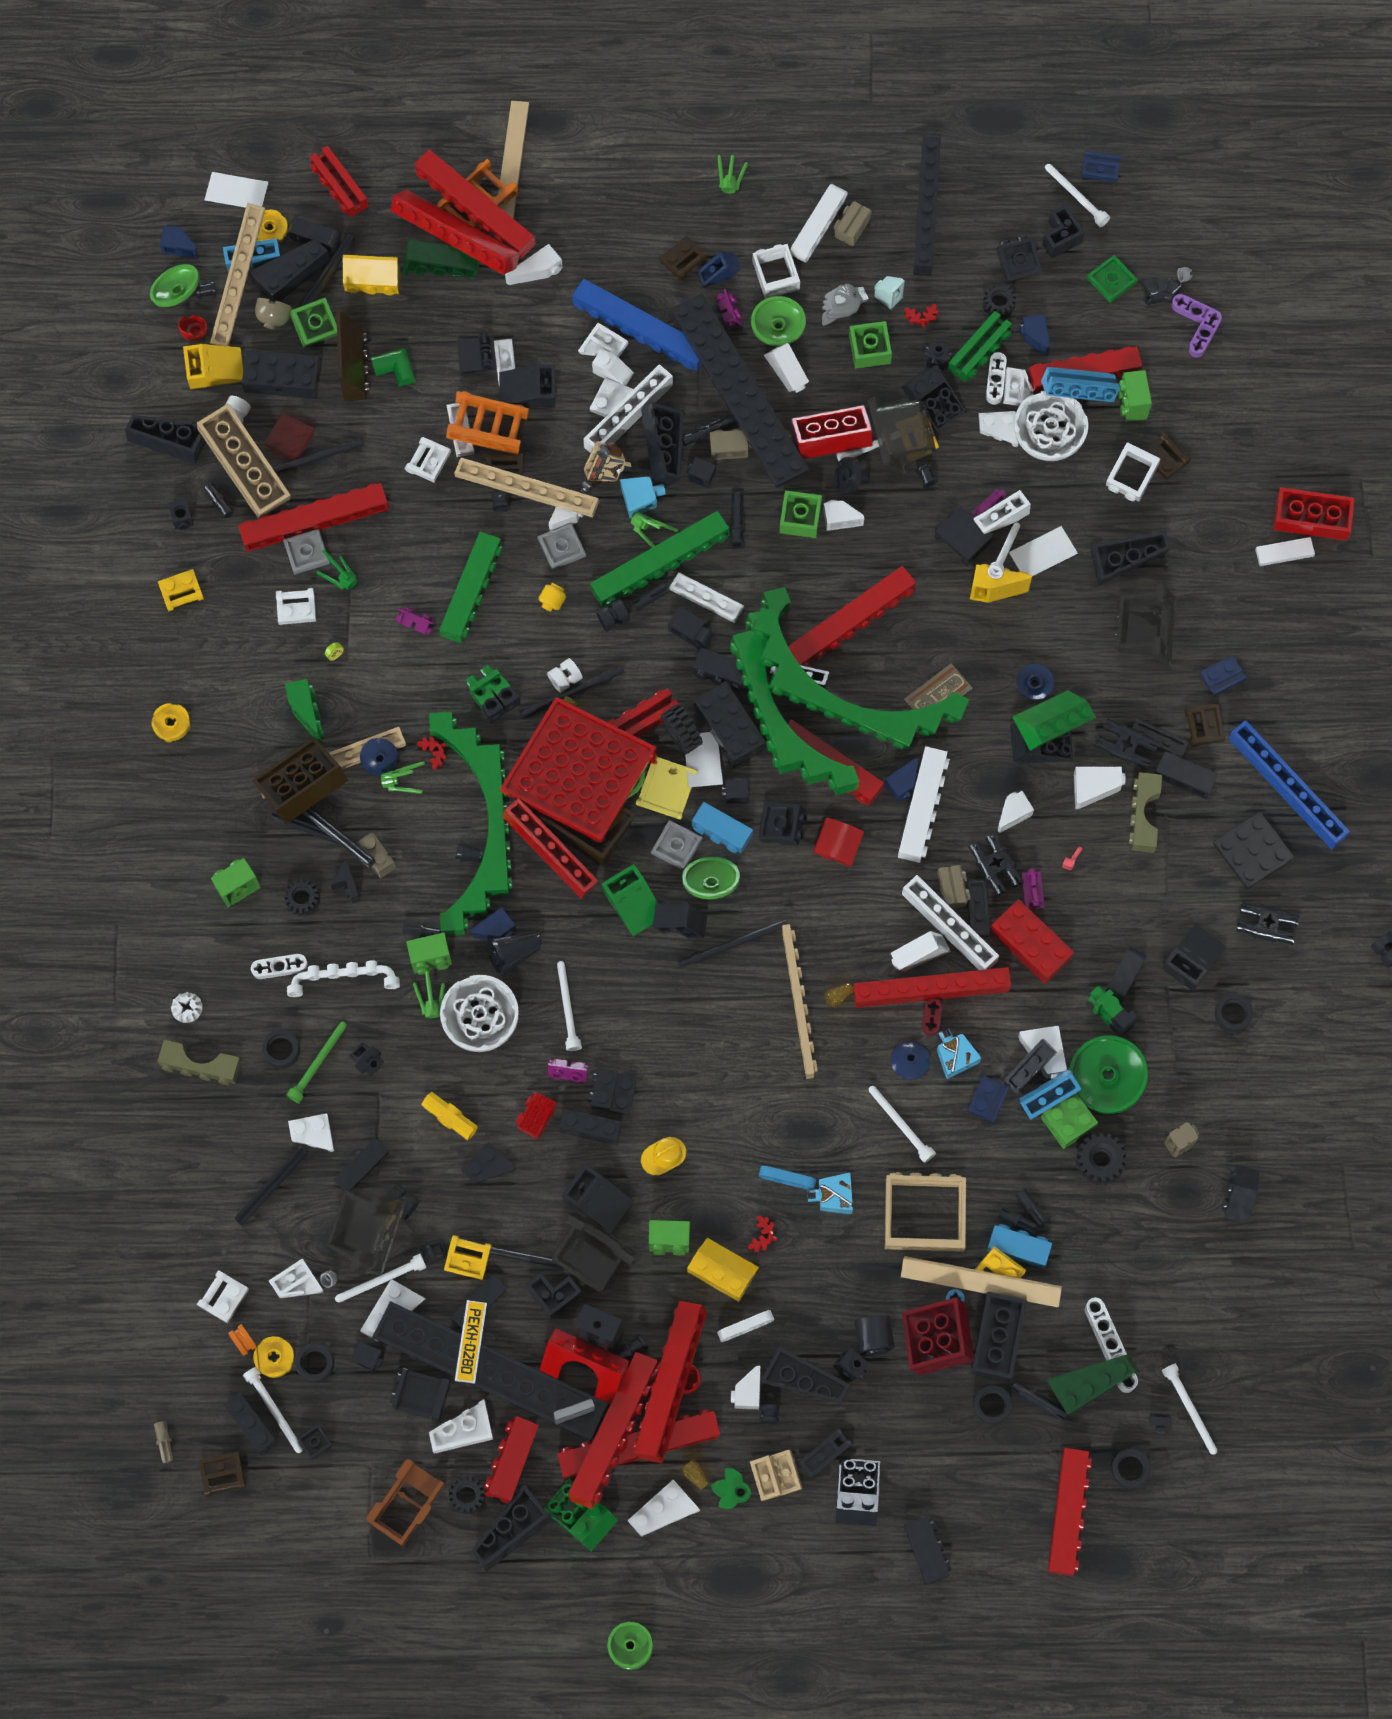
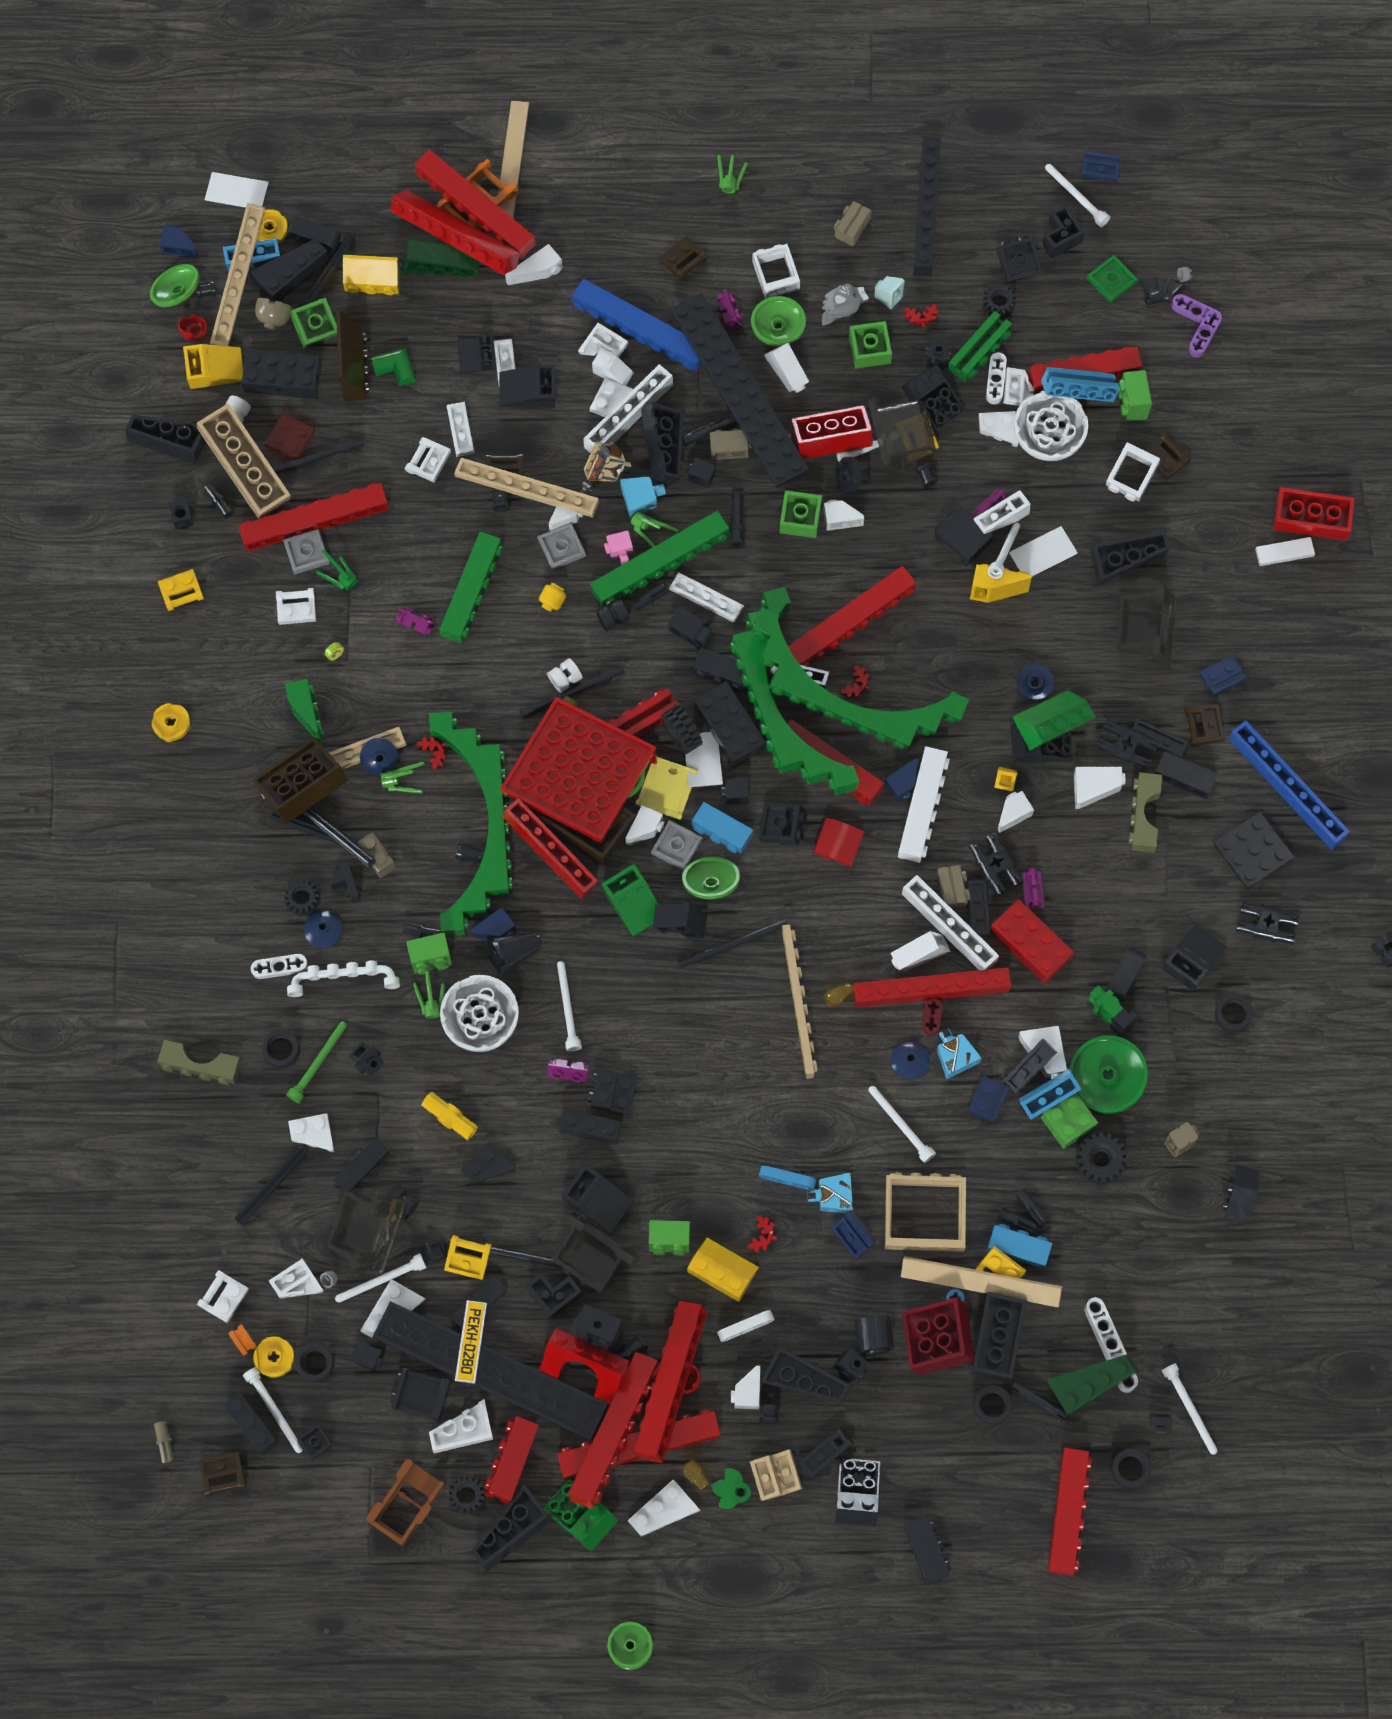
(189, 1015): white gear -> none
(235, 882): bright green brick -> none
(327, 937): none -> dark blue dish
(339, 182): red brick -> none
(484, 439): orange fence -> none
(487, 688): hips -> none
(536, 1116): red brick -> none
(574, 1411): light grey tile -> none
(619, 546): none -> bright pink brick
(645, 826): none -> white slope
(663, 1156): yellow piece -> none
(719, 269): dark blue slope -> none
(818, 223): white beam -> none
(849, 691): none -> red animal
(853, 1234): none -> dark blue plate
(938, 688): sticker -> none
(1005, 779): none -> yellow slope
(1036, 333): dark blue slope -> none
(1069, 862): coral hand -> none

